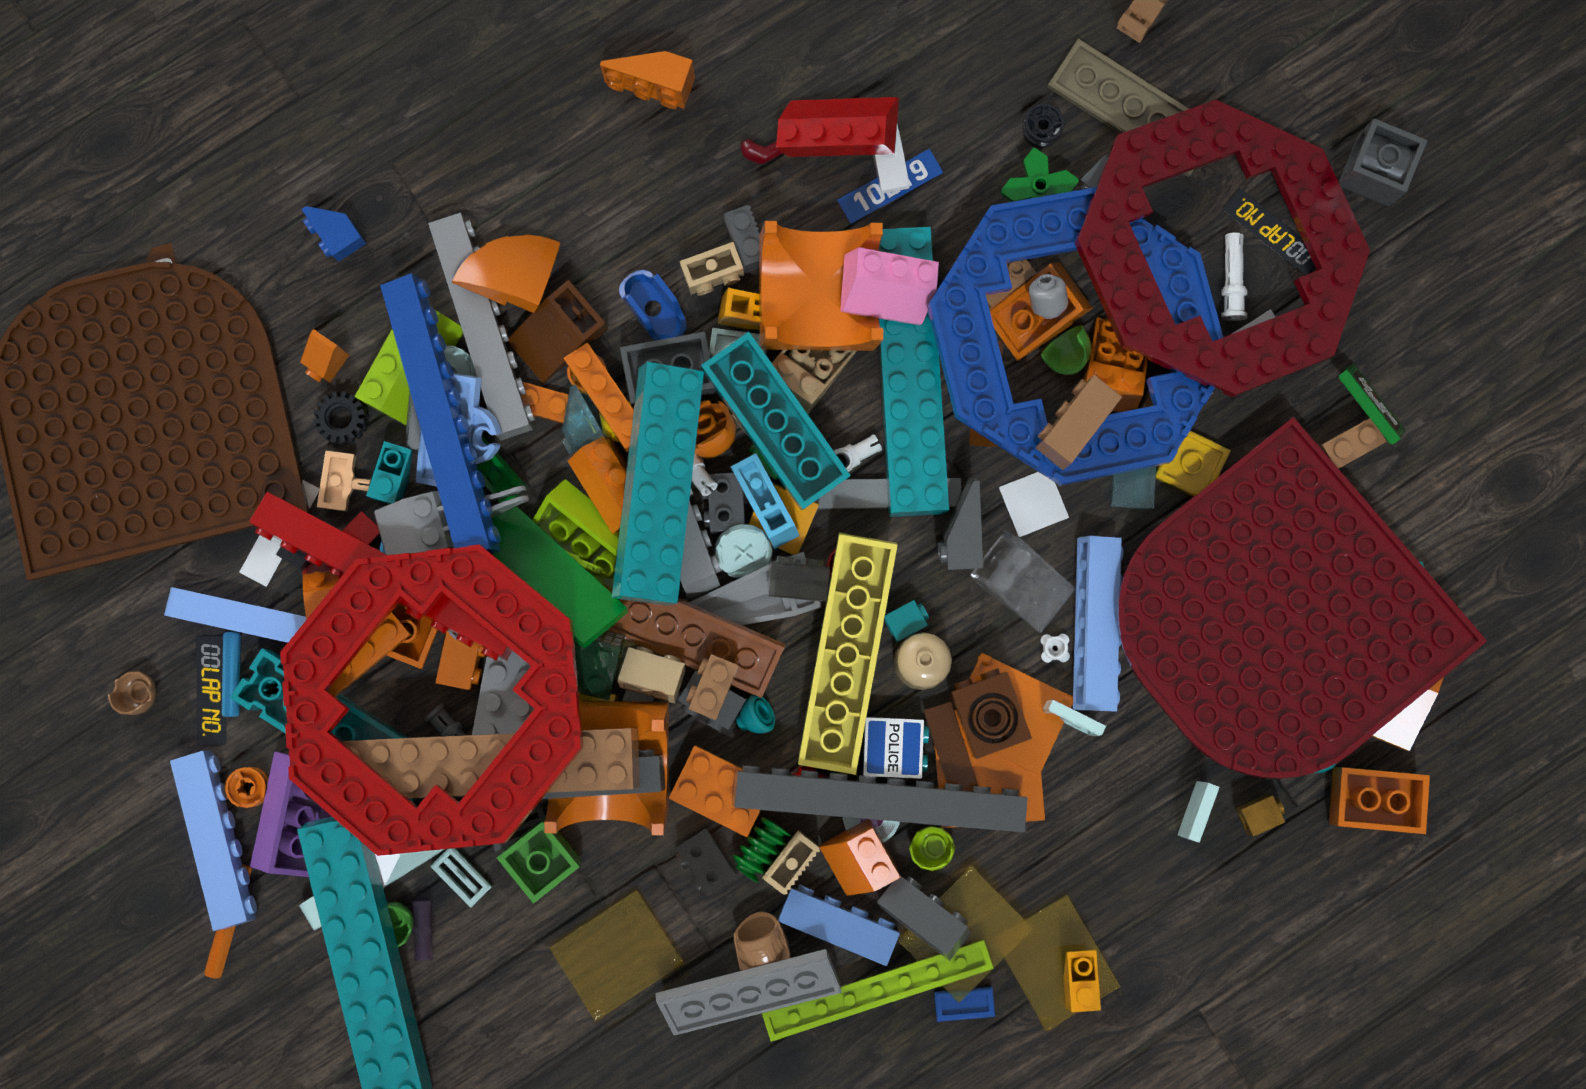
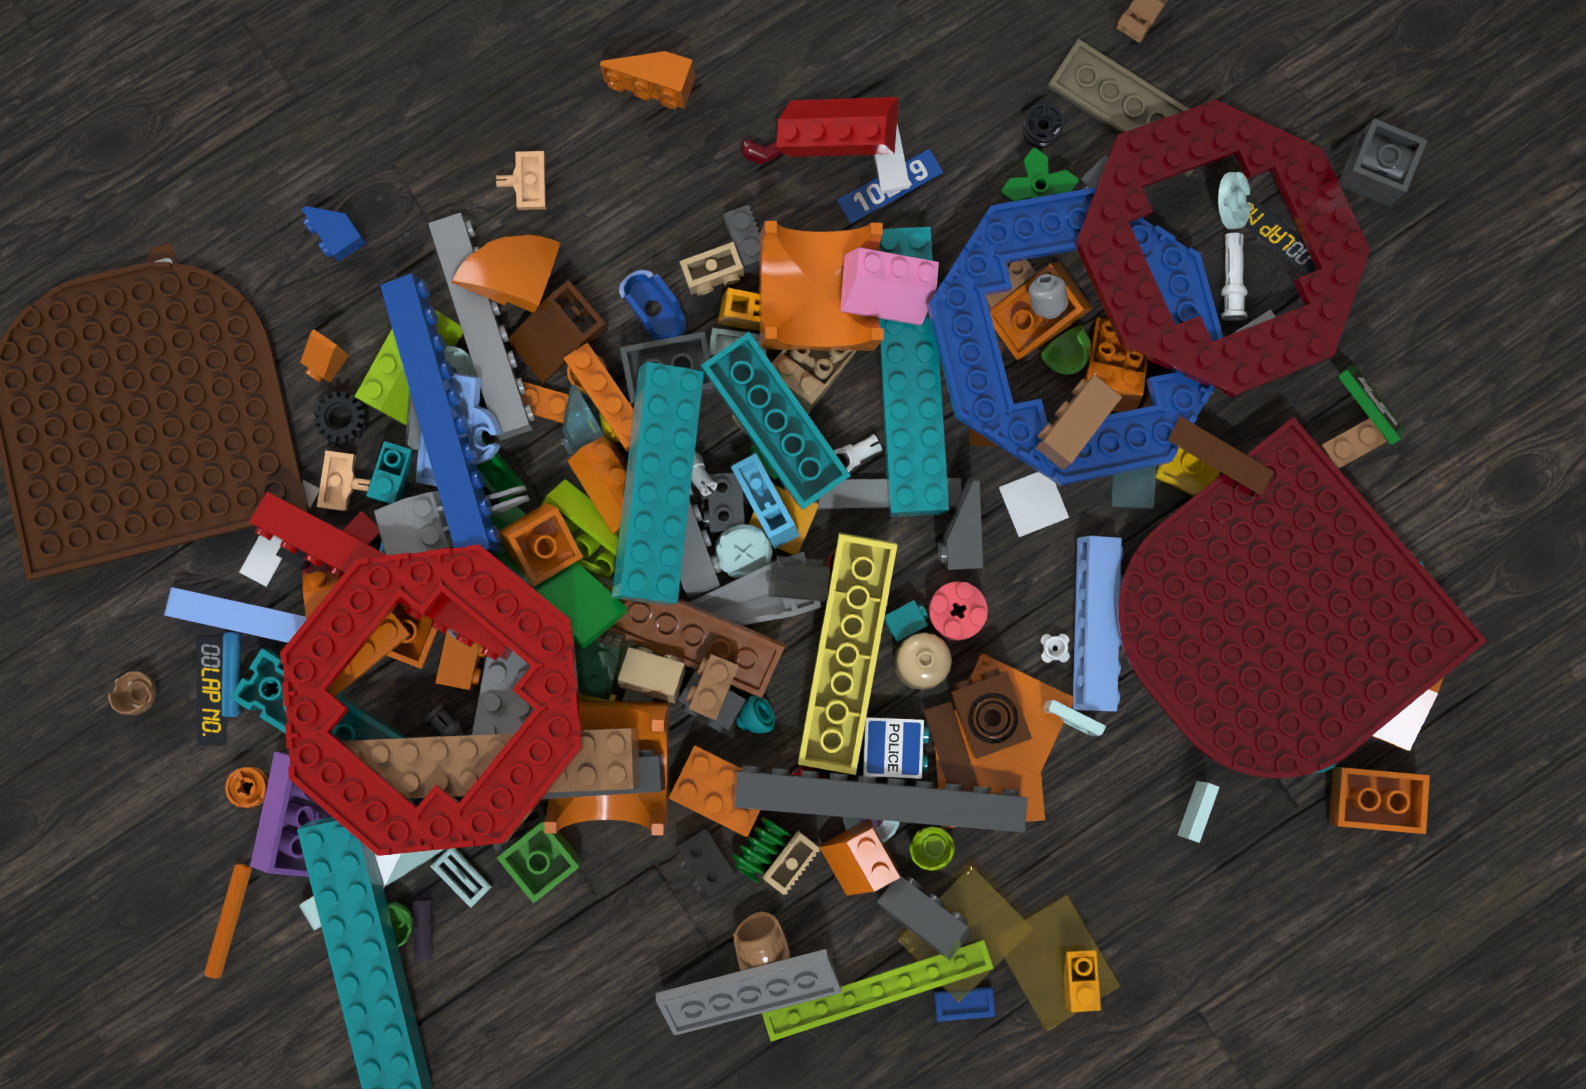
(213, 840): light blue brick -> none
(527, 180): none -> light nougat plate
(540, 544): none -> orange slope
(616, 955): clear yellow piece -> none
(715, 429): orange cylinder -> none
(839, 925): medium blue brick -> none
(962, 595): none -> coral brick
(1023, 581): clear slope -> none
(1220, 455): none -> reddish brown sticker
(1232, 200): none -> light aqua tile
(1261, 814): pearl gold brick -> none

